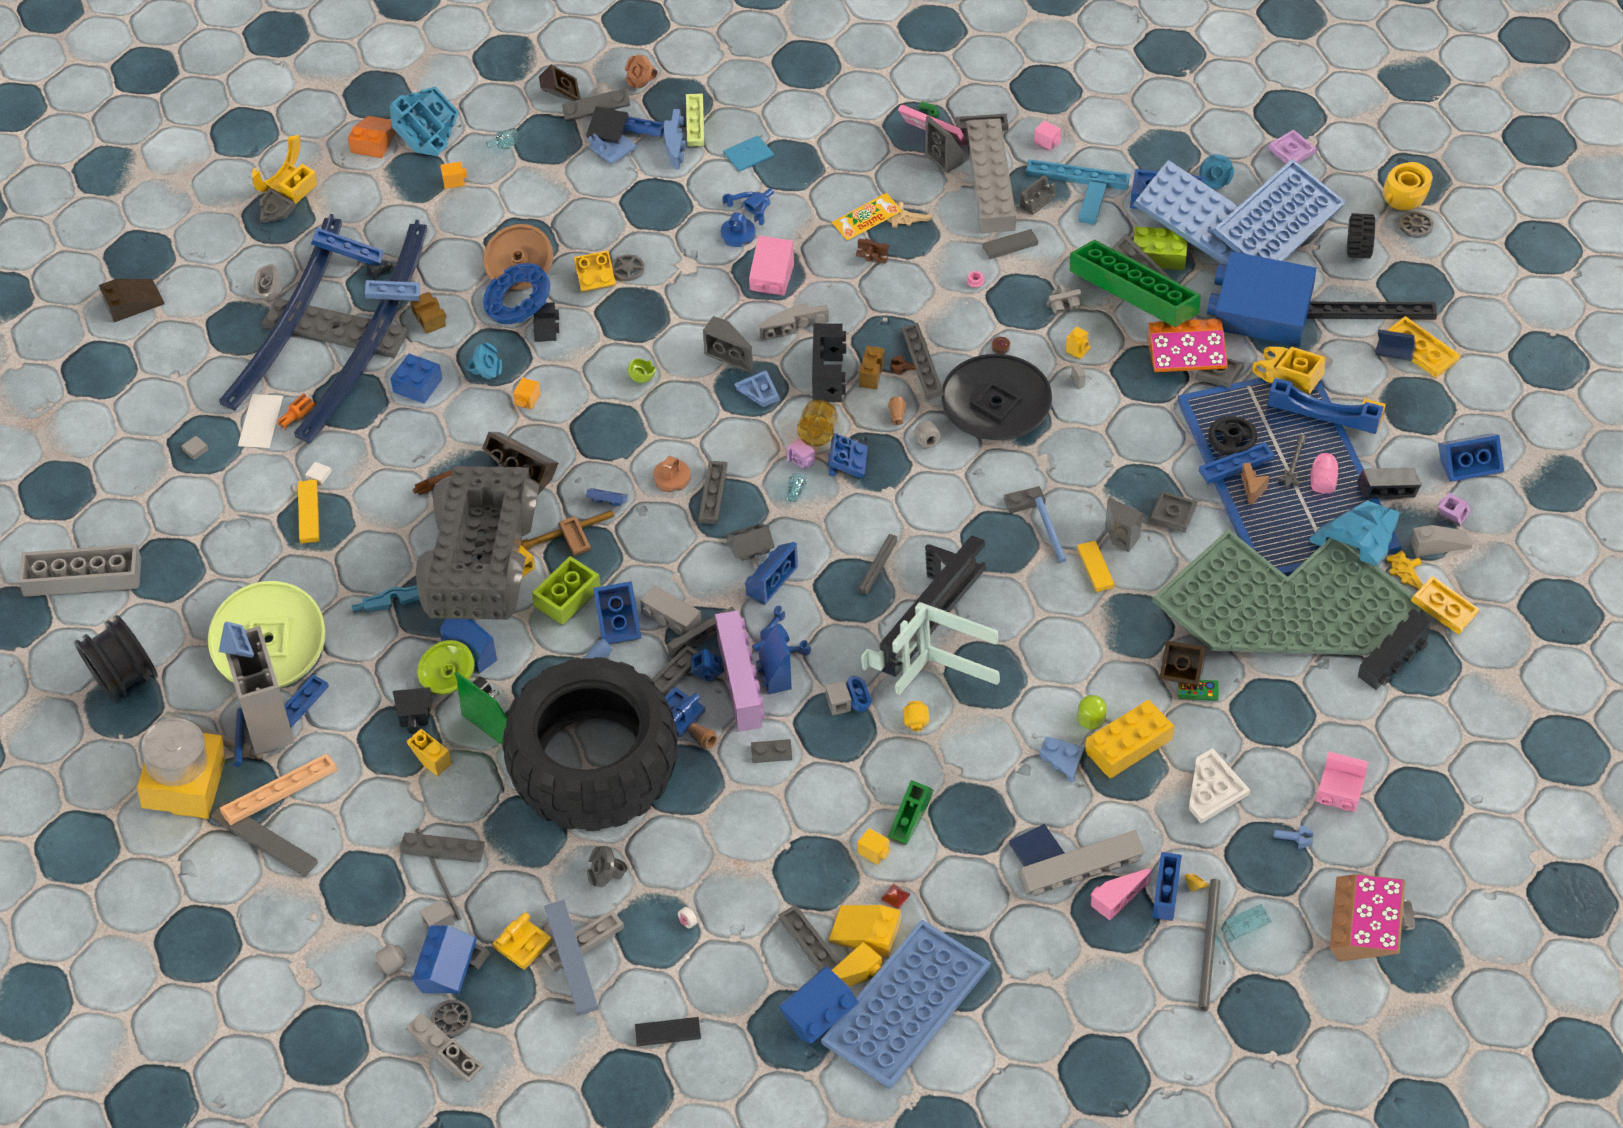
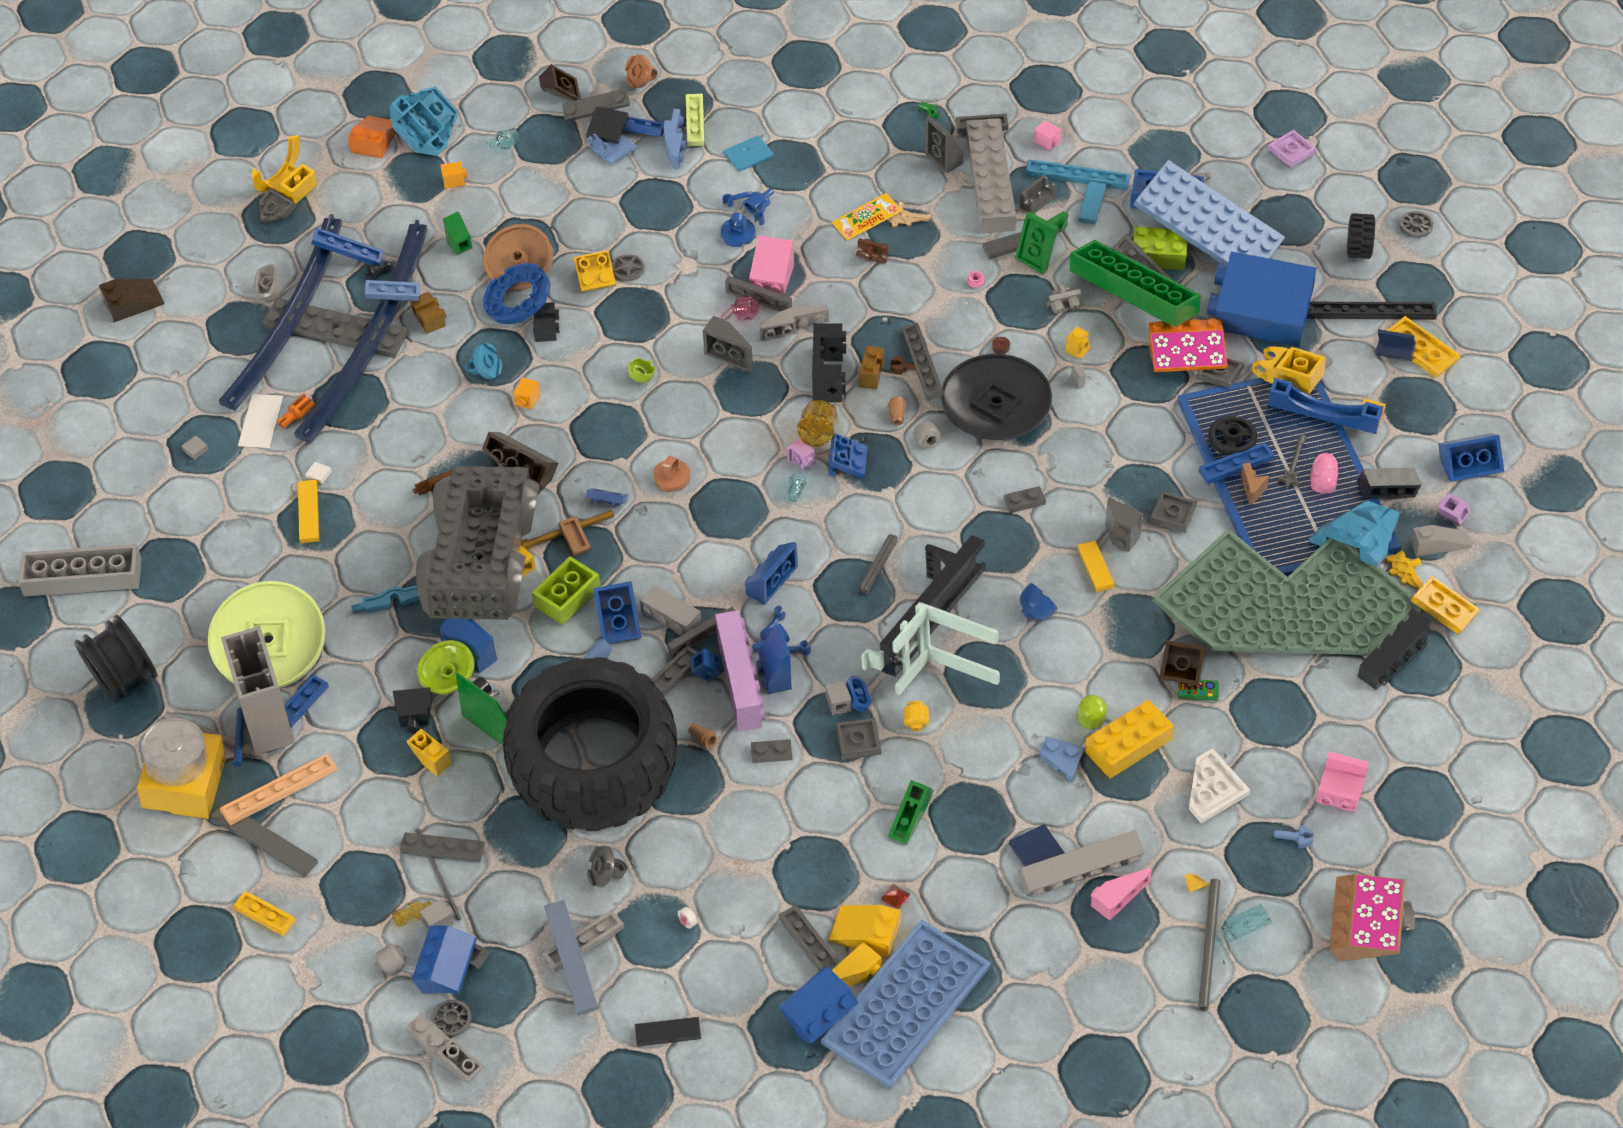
(235, 640): medium blue slope -> none
(264, 913): none -> yellow tile
(401, 916): none -> clear yellow piece
(416, 378): blue brick -> none
(457, 233): none -> green slope
(522, 941): yellow plate -> none
(684, 709): blue plate -> none
(713, 492): dark grey plate -> none
(745, 308): none -> clear pink head
(750, 541): dark grey slope -> none
(759, 389): medium blue wing -> none
(763, 296): none -> dark grey plate
(858, 738): none -> dark grey plate
(873, 846): yellow brick -> none
(919, 120): bright pink tile -> none
(1036, 604): none -> blue cylinder
(1038, 240): none -> green piece
(1050, 529): medium blue bar -> none
(1167, 886): blue brick -> none
(1217, 171): dark azure tile -> none
(1279, 214): medium blue plate -> none
(1407, 186): yellow piece -> none

